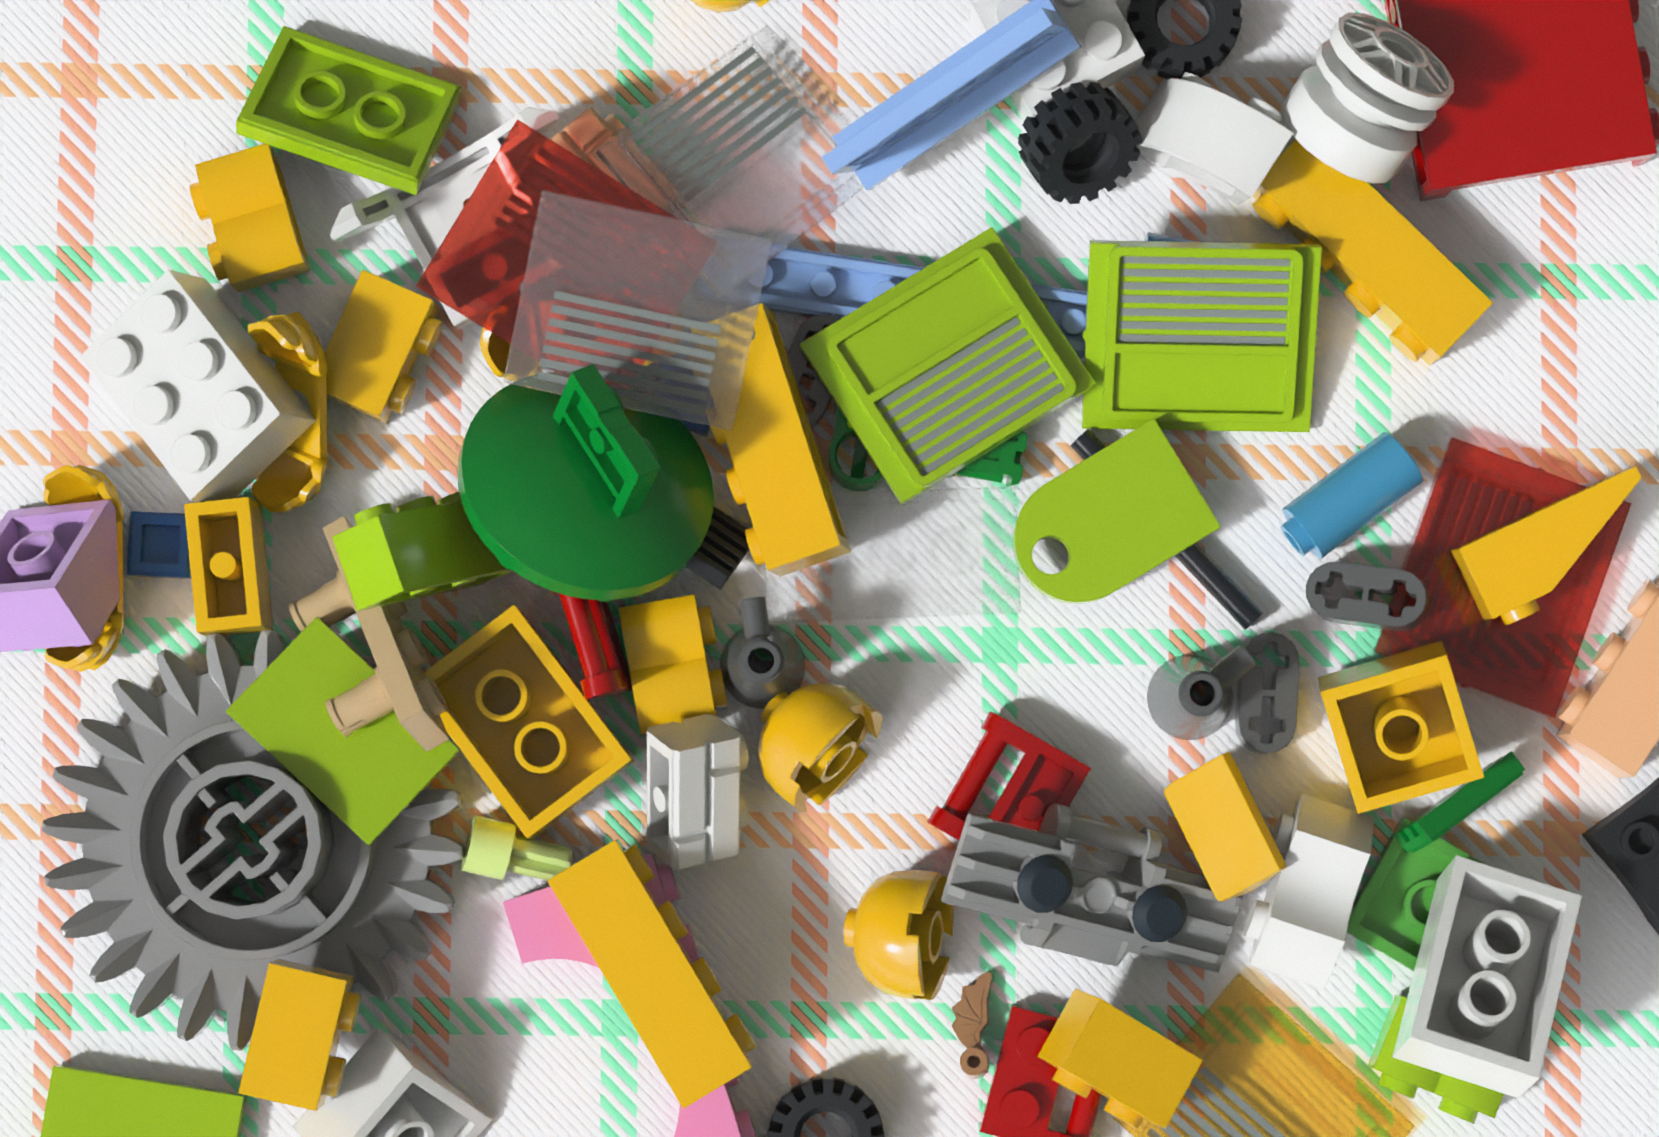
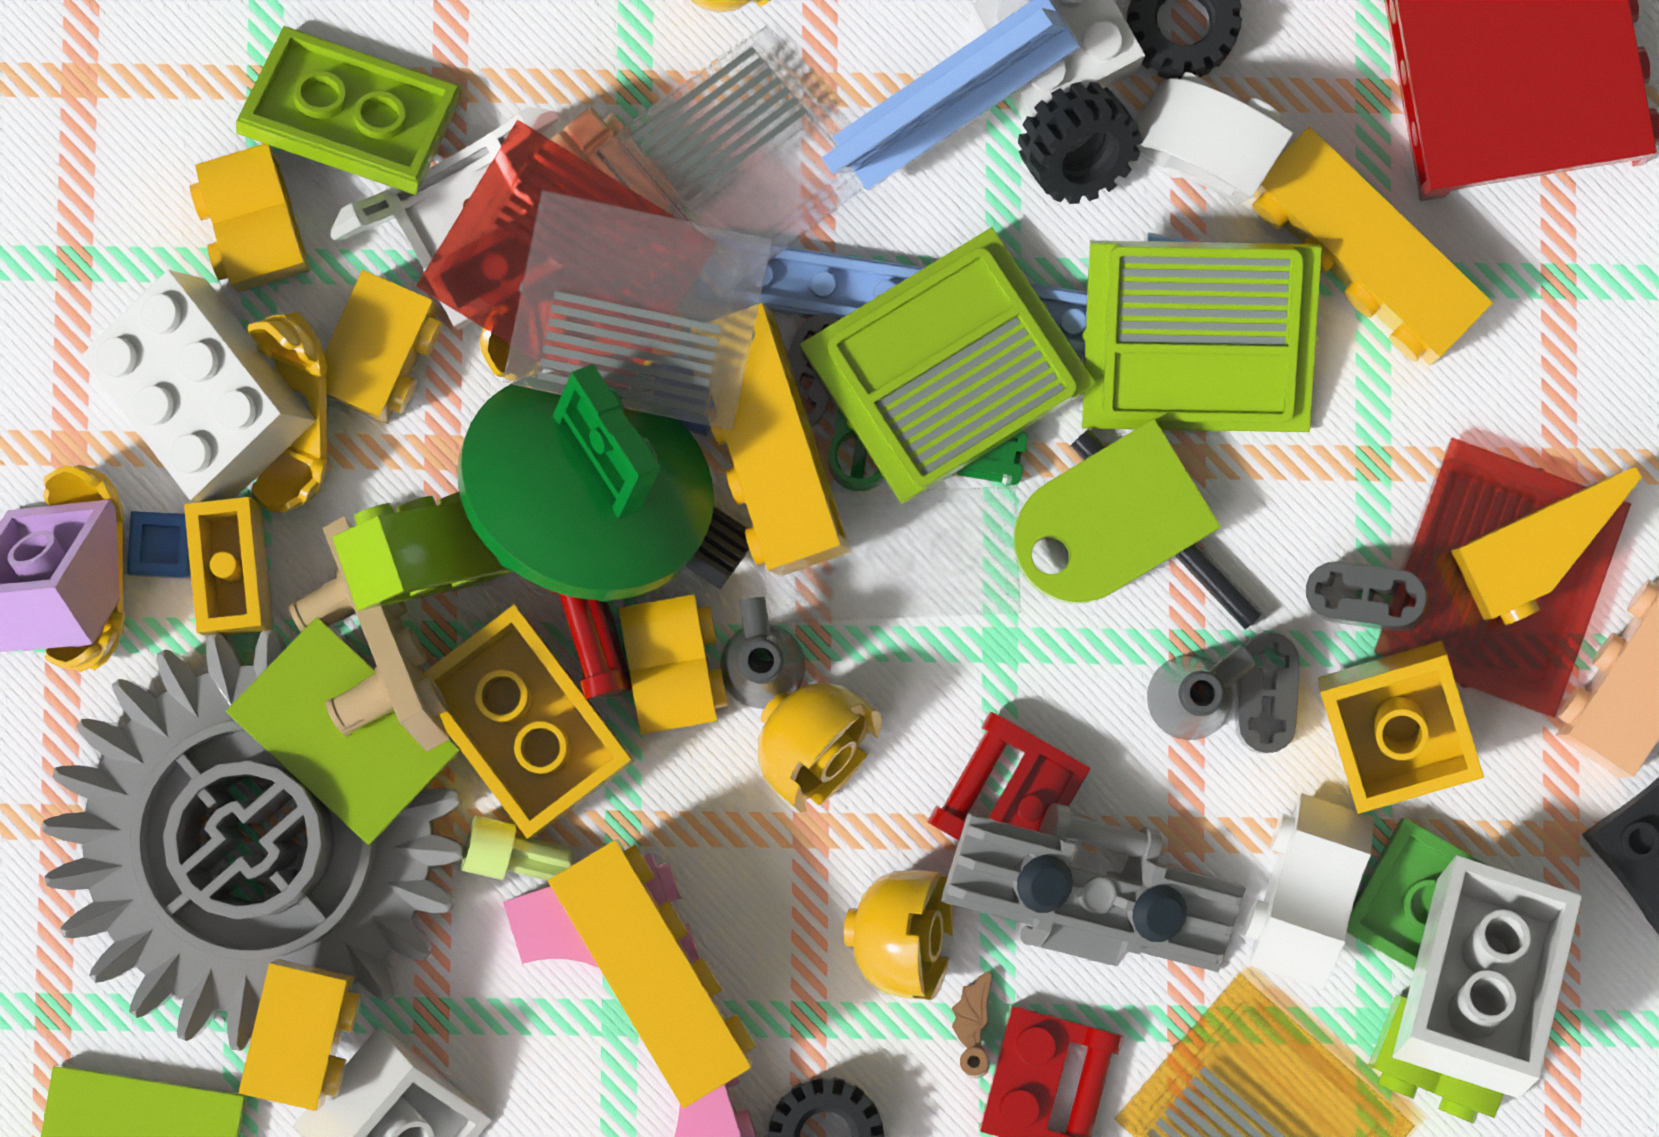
(695, 791): white brick -> none
(1120, 1059): yellow brick -> none
(1224, 828): yellow slope -> none
(1350, 497): dark azure brick -> none
(1366, 98): white wheel -> none
(1459, 804): green tile -> none

